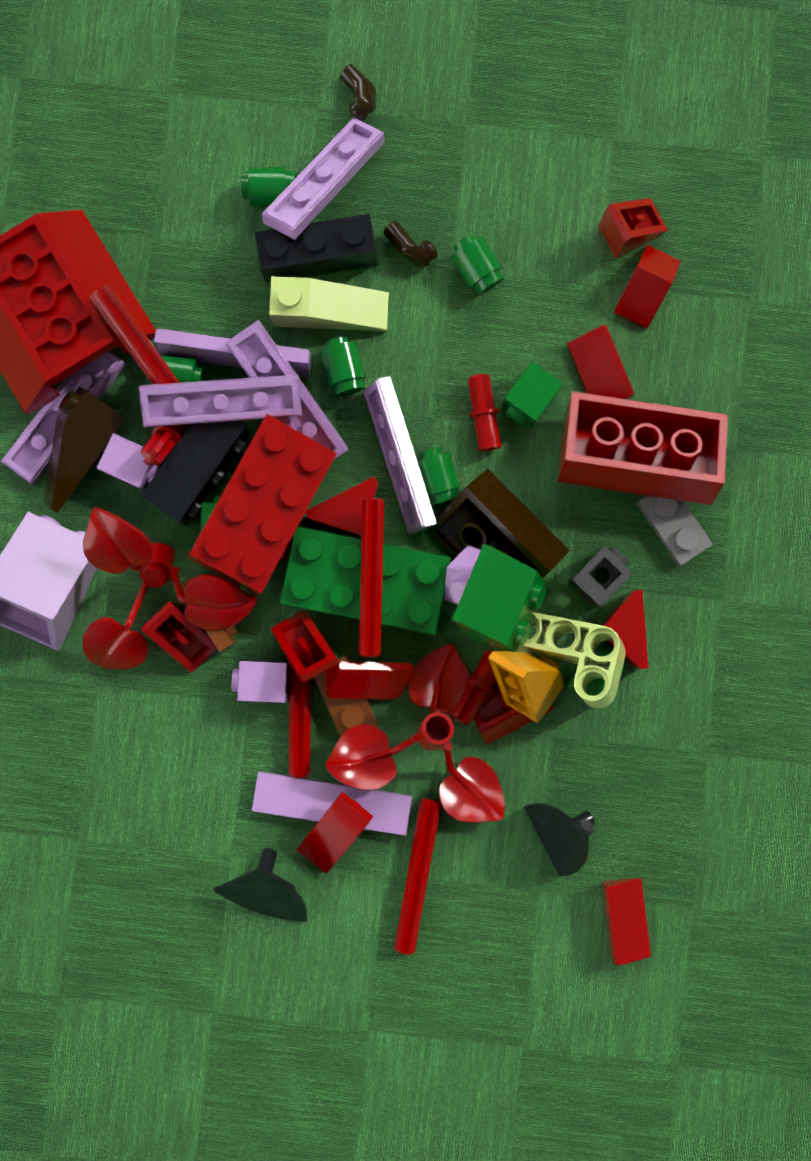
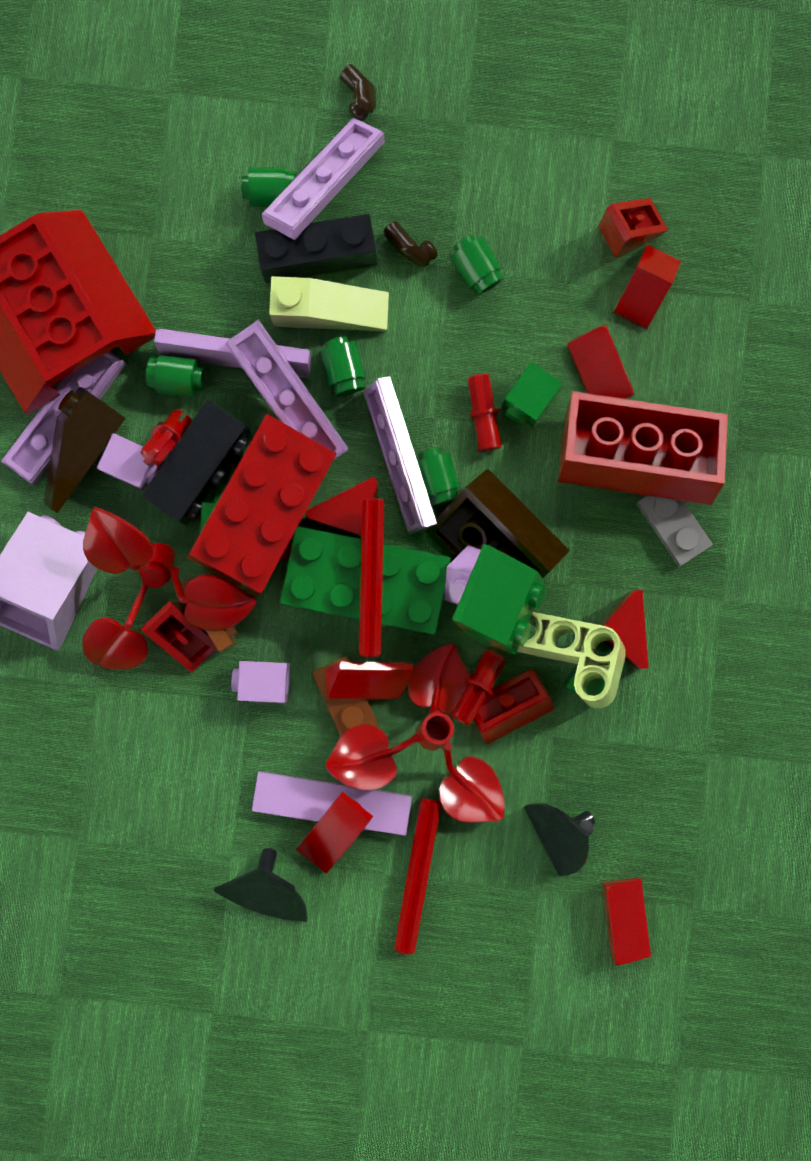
(132, 336): red axle -> none
(220, 400): lavender tile -> none
(299, 726): red axle -> none
(303, 646): red slope -> none
(527, 681): light orange slope -> none
(617, 573): dark grey brick -> none

